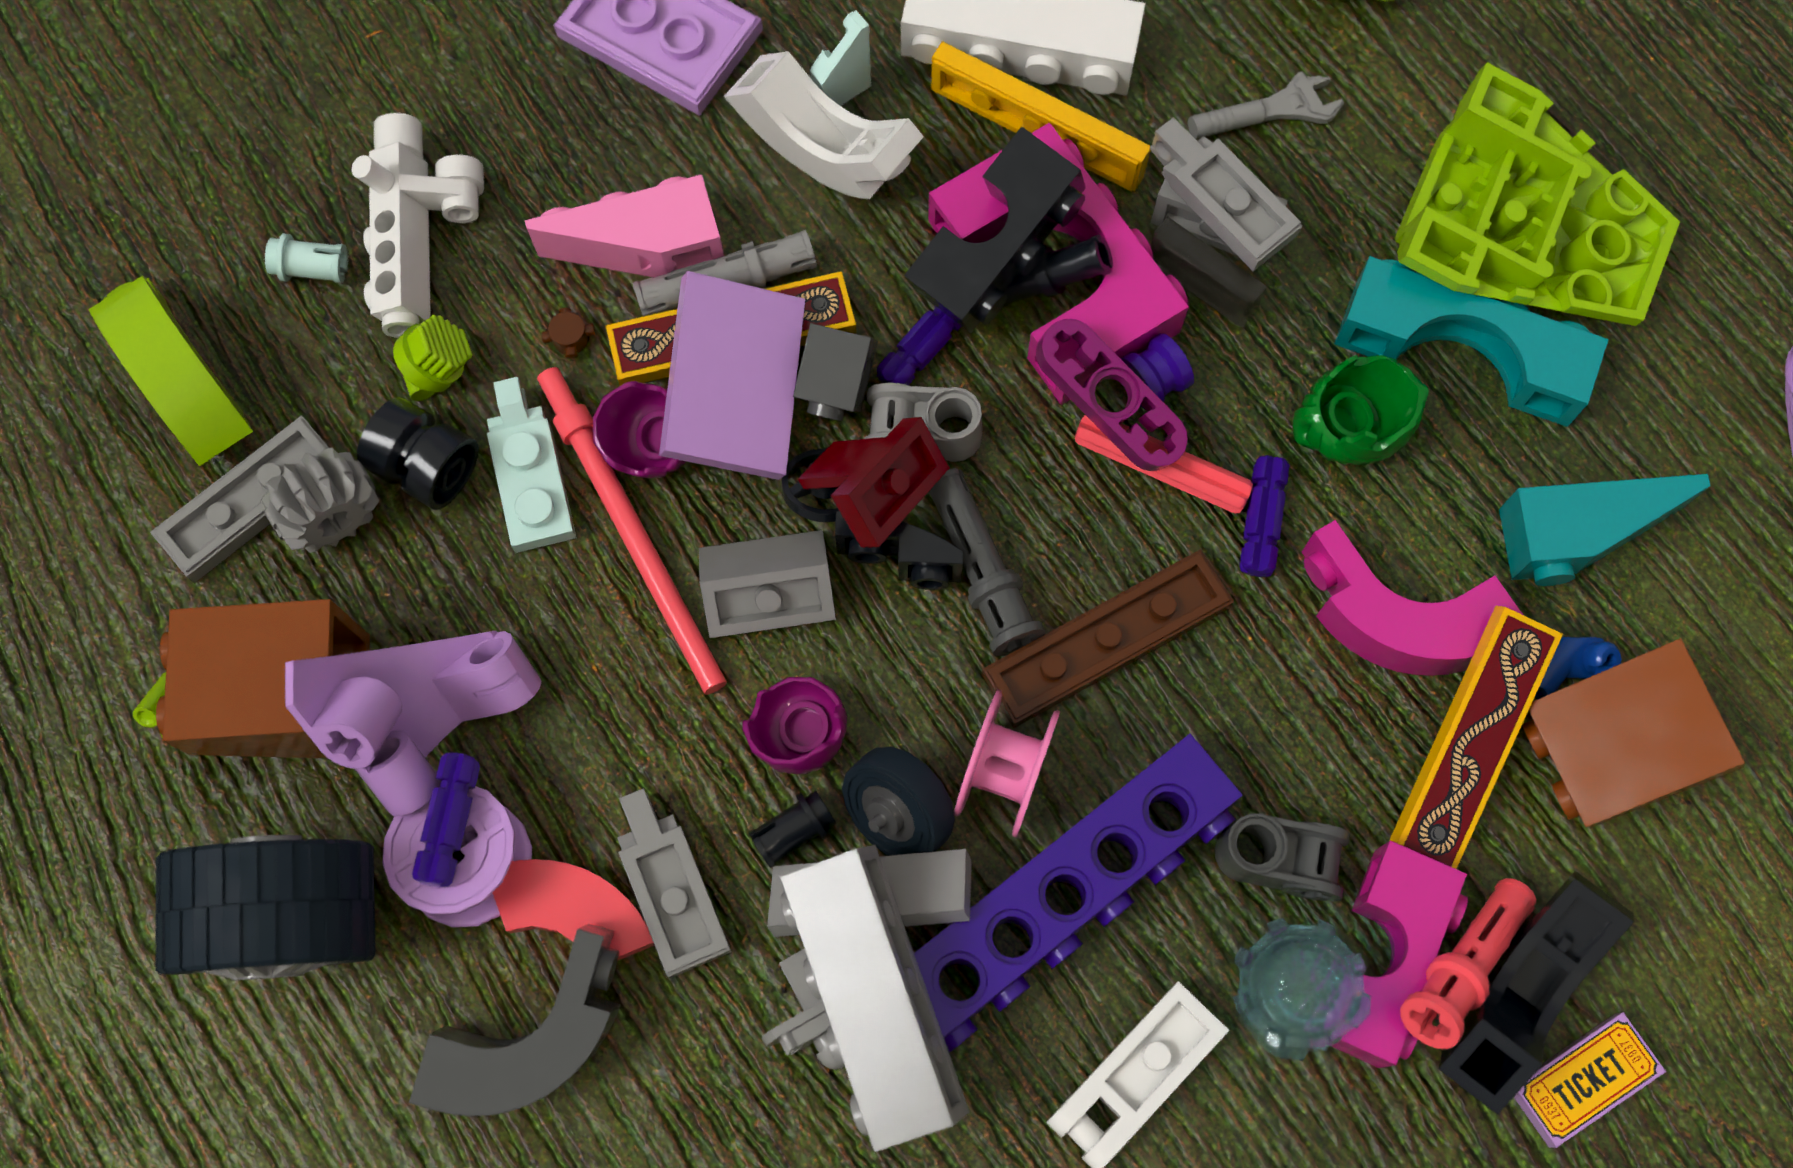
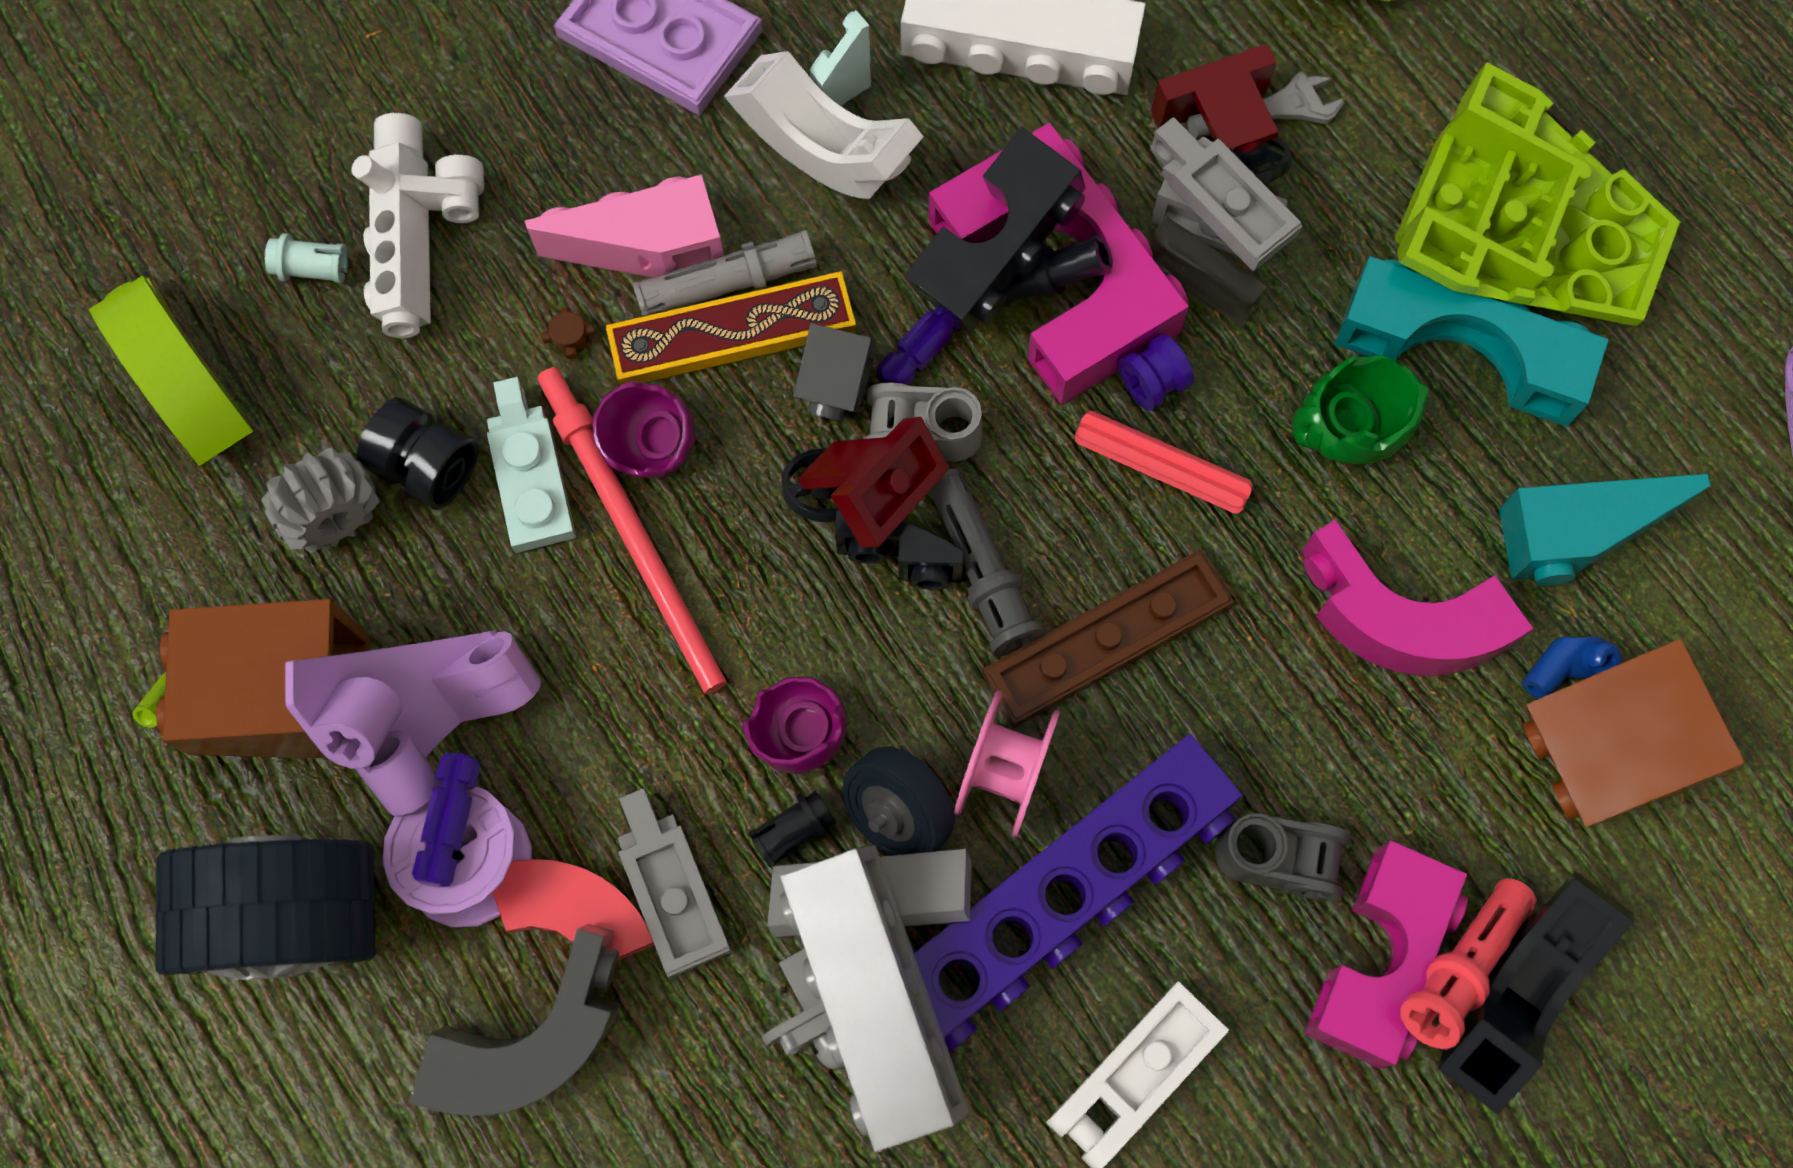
(232, 507): light grey tile -> none
(431, 356): lime piece -> none
(732, 376): lavender tile -> none
(765, 584): light grey panel -> none
(1018, 104): yellow tile -> none
(1138, 394): magenta beam -> none
(1232, 106): none -> dark red piece
(1264, 516): dark purple axle -> none
(1300, 989): clear light blue hair -> none
(1476, 736): tile -> none
(1588, 1080): tile -> none

